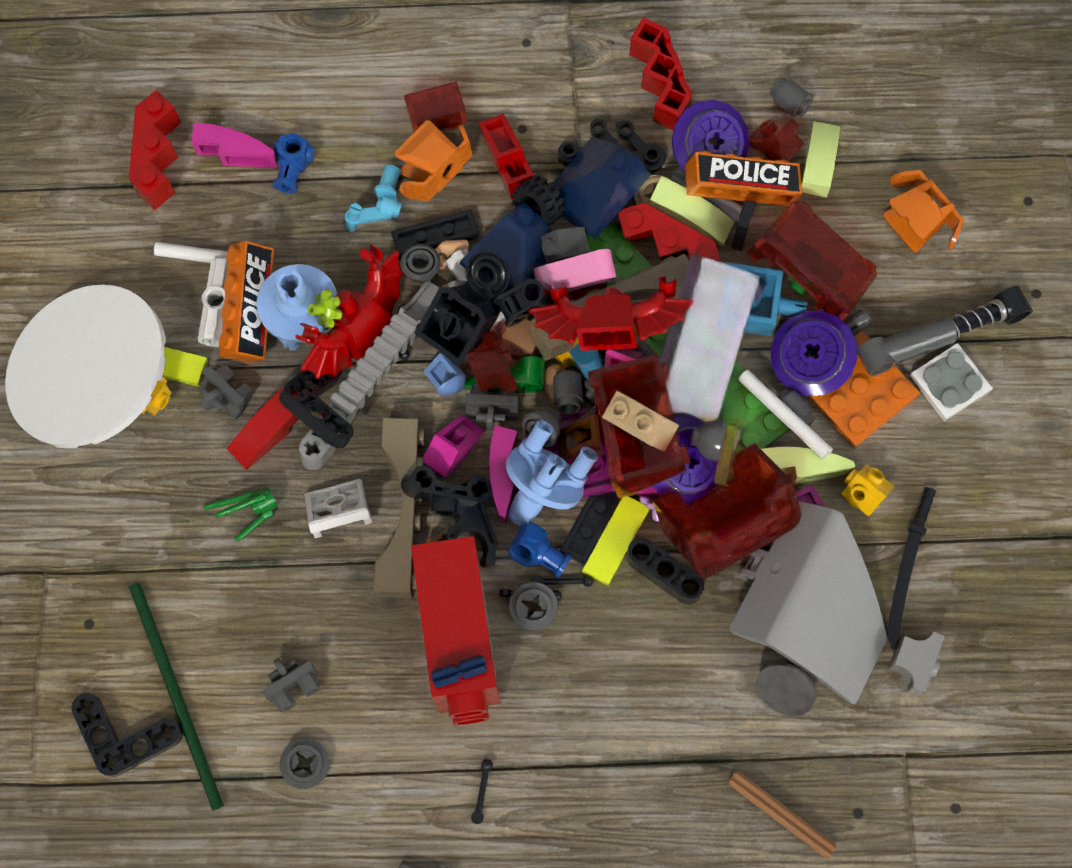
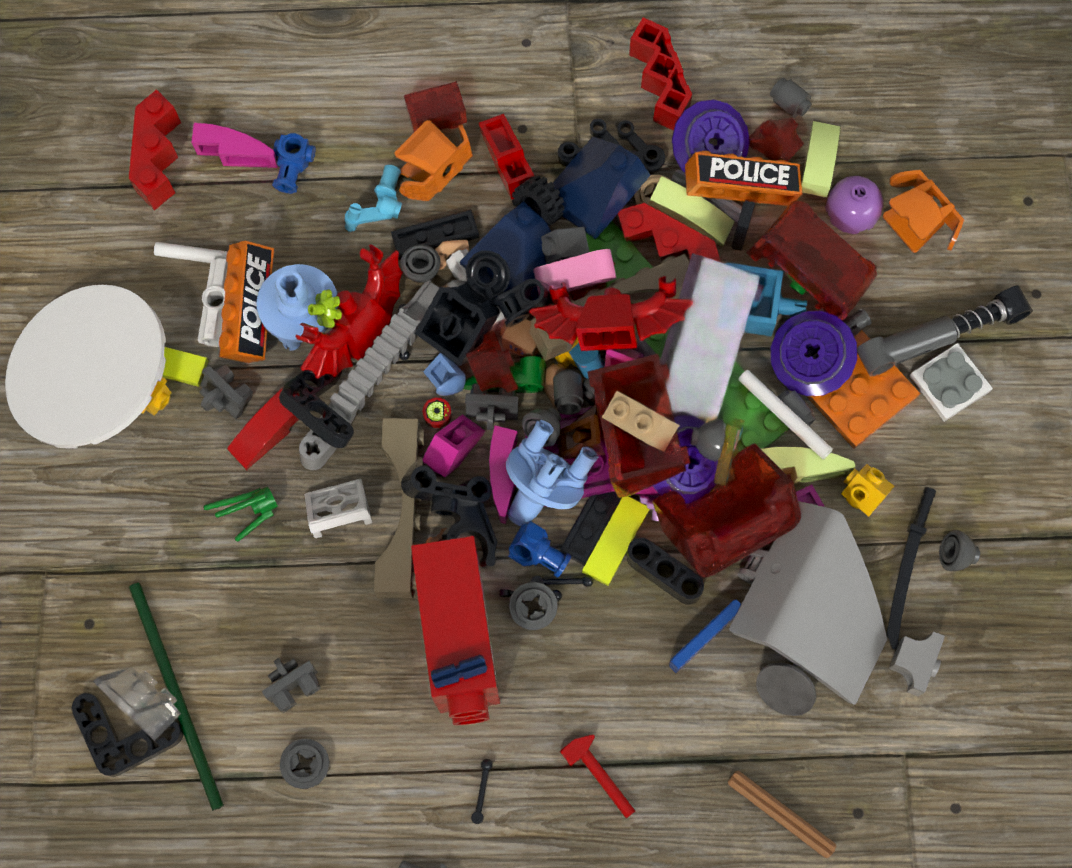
(140, 700): none -> clear slope
(437, 412): none -> tile
(578, 750): none -> red piece
(704, 636): none -> blue tile
(854, 204): none -> medium lavender cylinder
(958, 551): none -> dark grey brick

